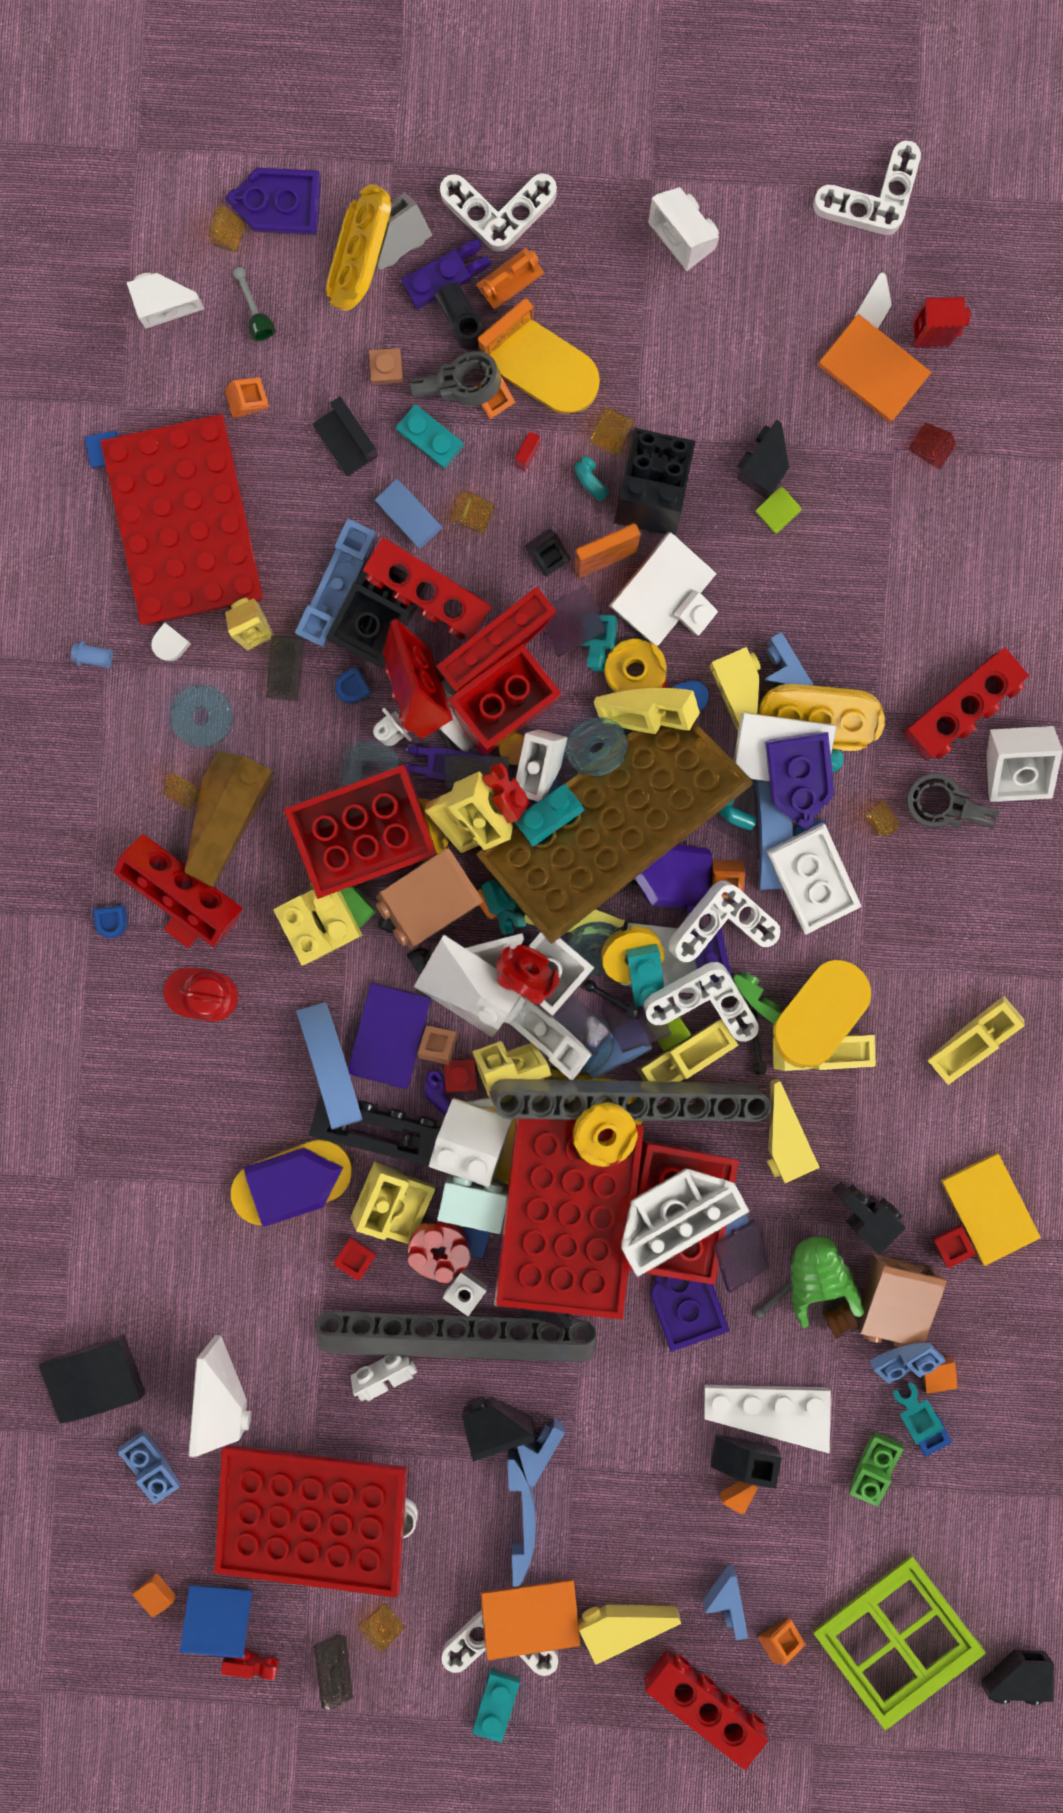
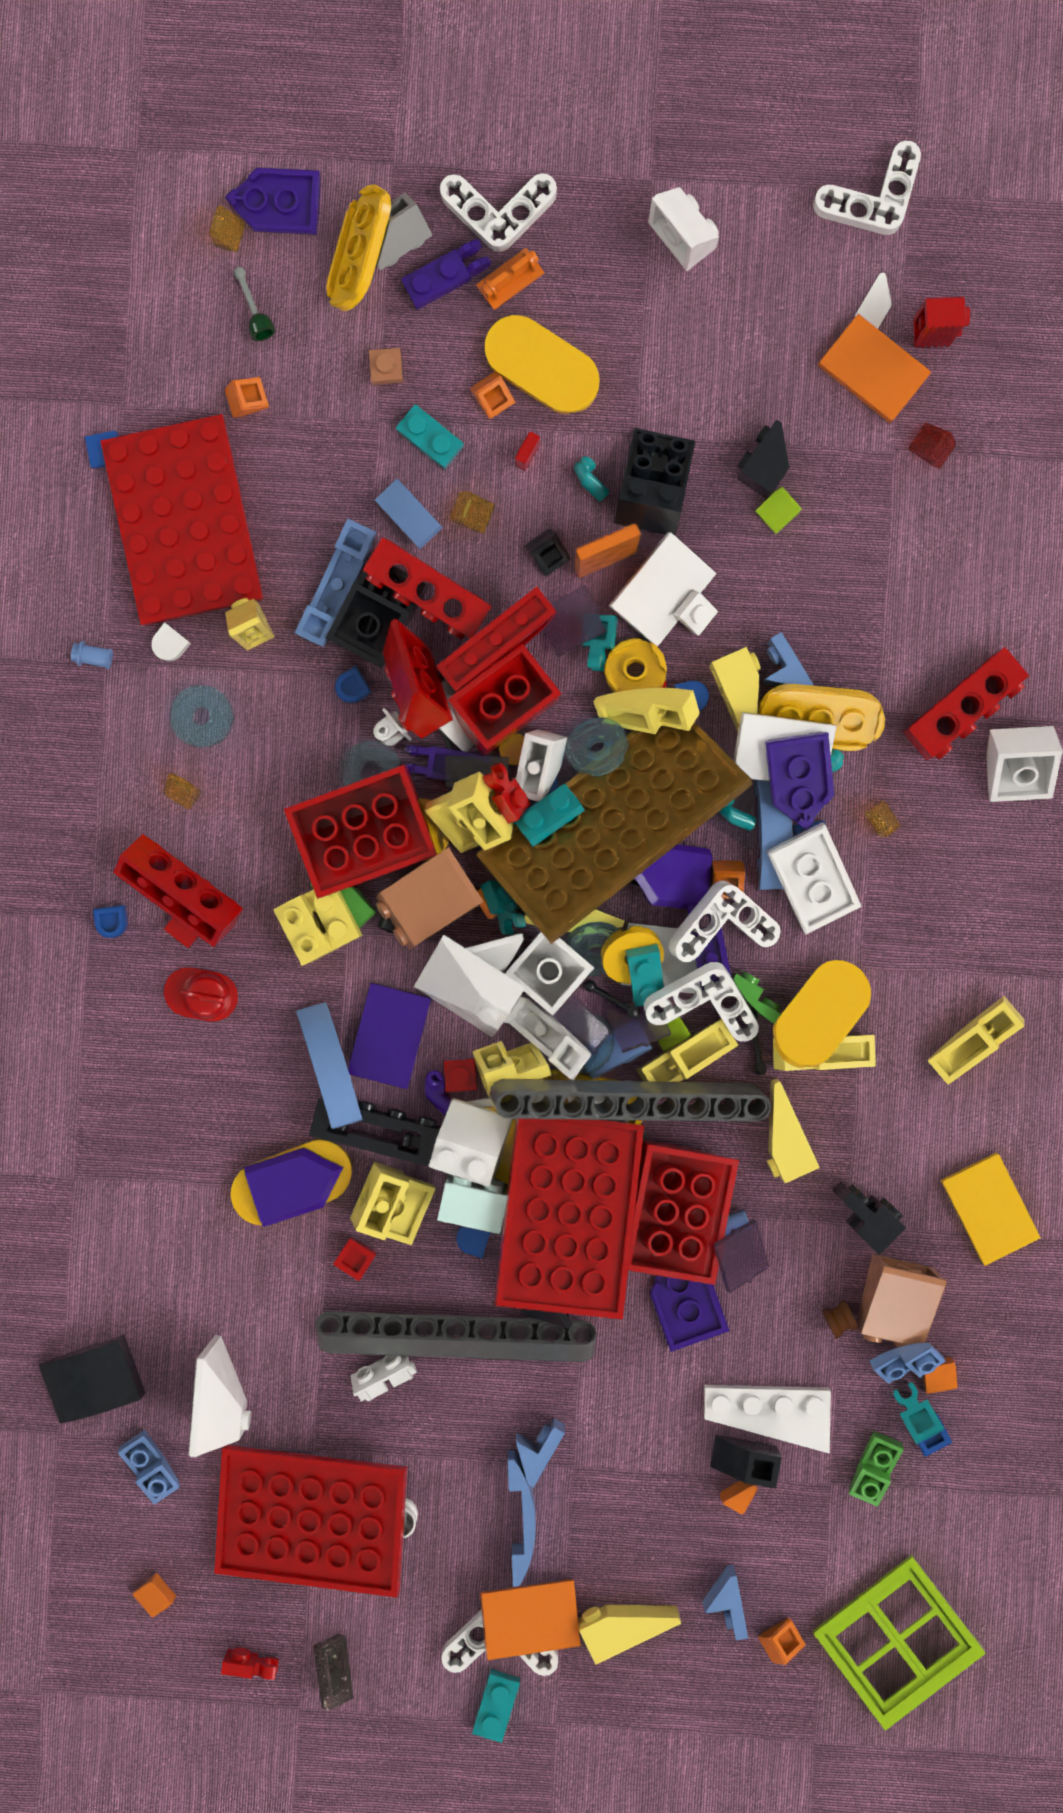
(161, 299): white slope -> none
(216, 1622): blue tile -> none
(225, 807): pearl gold wedge -> none
(285, 668): clear smoke plate -> none
(345, 438): black panel -> none
(381, 1628): clear yellow slope -> none
(417, 960): black hinge -> none
(437, 1045): nougat plate -> none
(437, 1266): plate -> none
(451, 377): dark grey pin -> none
(459, 314): black piece -> none
(467, 1282): white plate -> none
(495, 1427): black slope -> none
(506, 326): orange tile -> none
(526, 973): red plate -> none
(595, 1120): yellow tile -> none
(611, 431): clear yellow slope -> none
(678, 1216): white wedge -> none
(739, 1744): red brick -> none
(760, 1312): dark grey hinge -> none
(820, 1277): bright green hair -> none
(953, 1246): red plate -> none
(969, 811): dark grey pin -> none
(1021, 1677): black slope -> none

